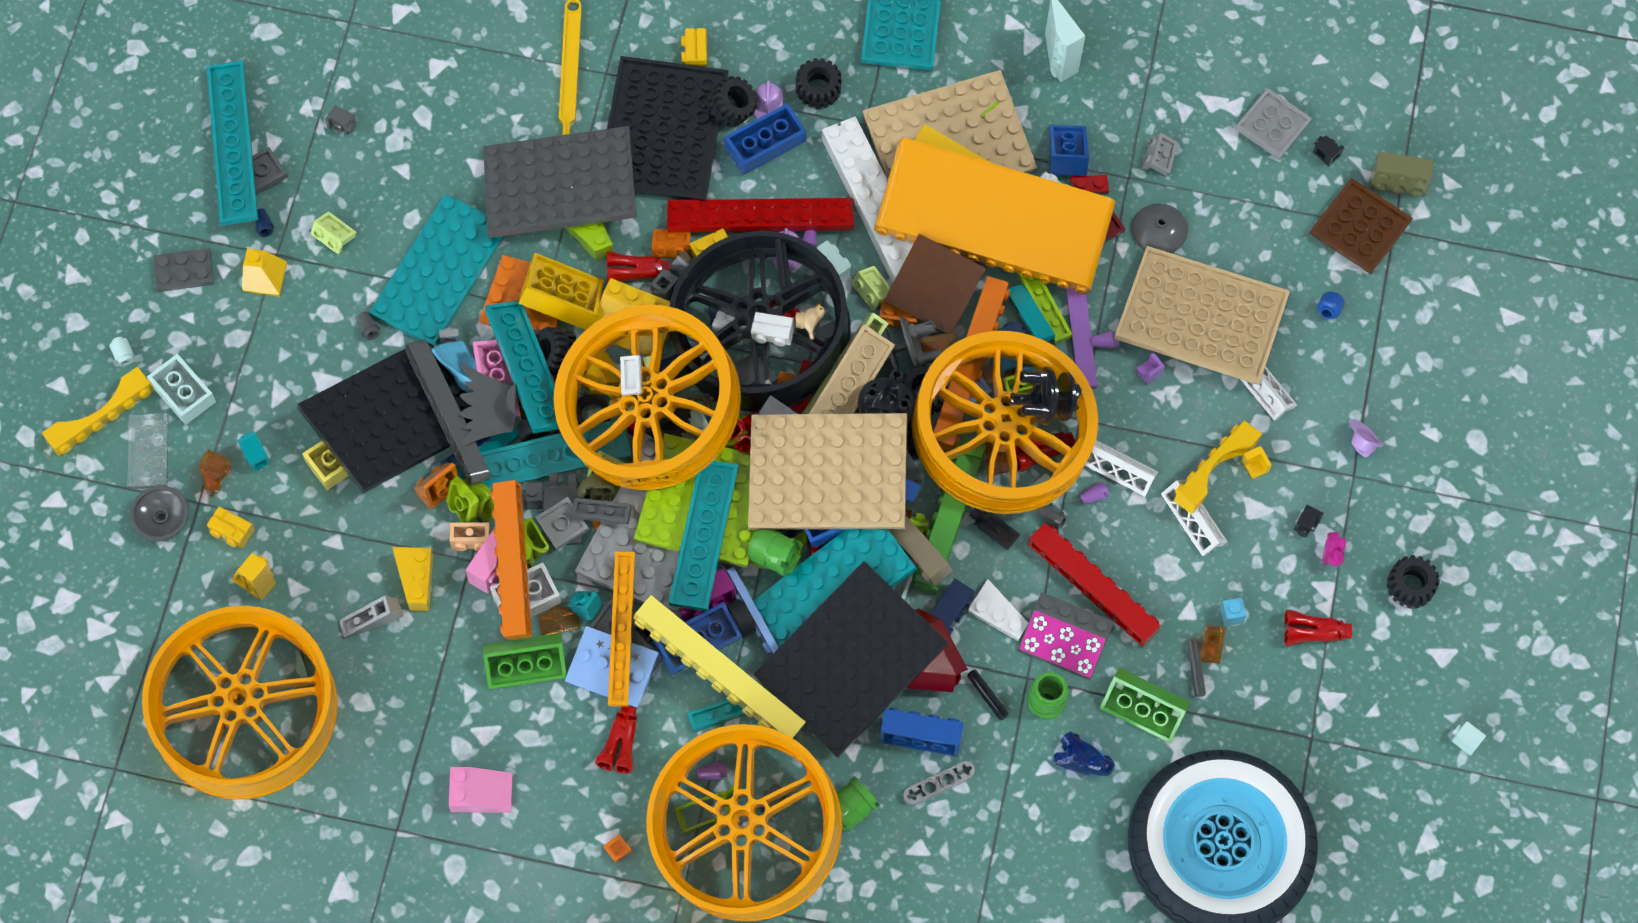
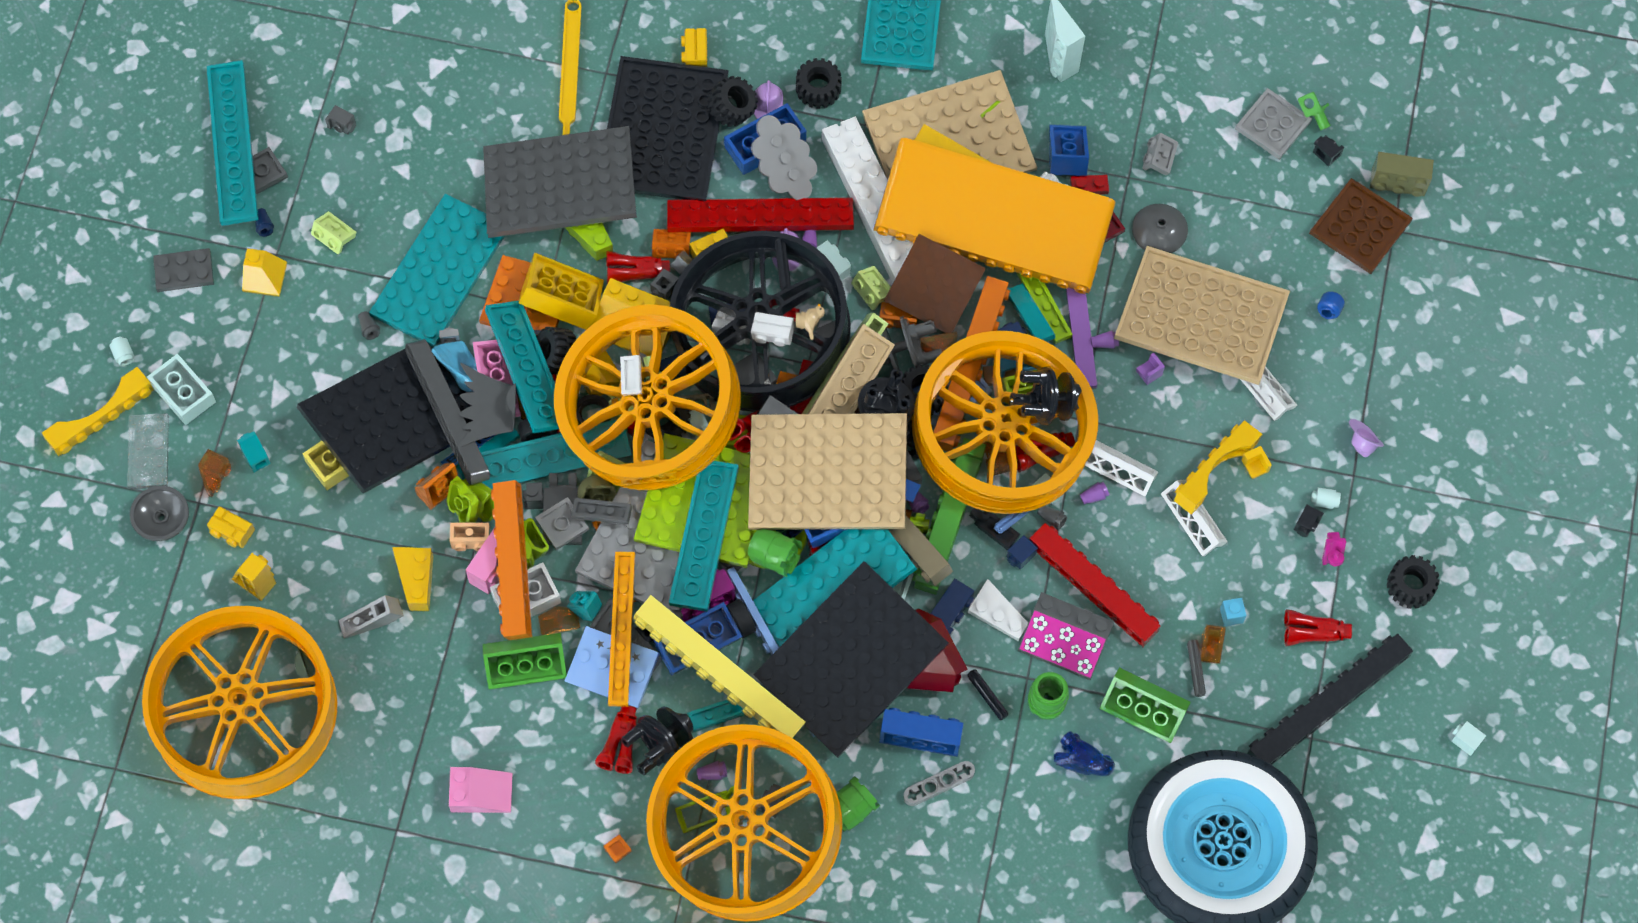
(660, 736): none -> black piece
(784, 157): none -> light grey plate
(920, 504): none -> medium lavender cone
(1008, 521): none -> medium blue axle
(1021, 552): none -> dark blue brick
(1317, 110): none -> bright green bracket
(1326, 498): none -> light aqua brick
(1332, 700): none -> black brick

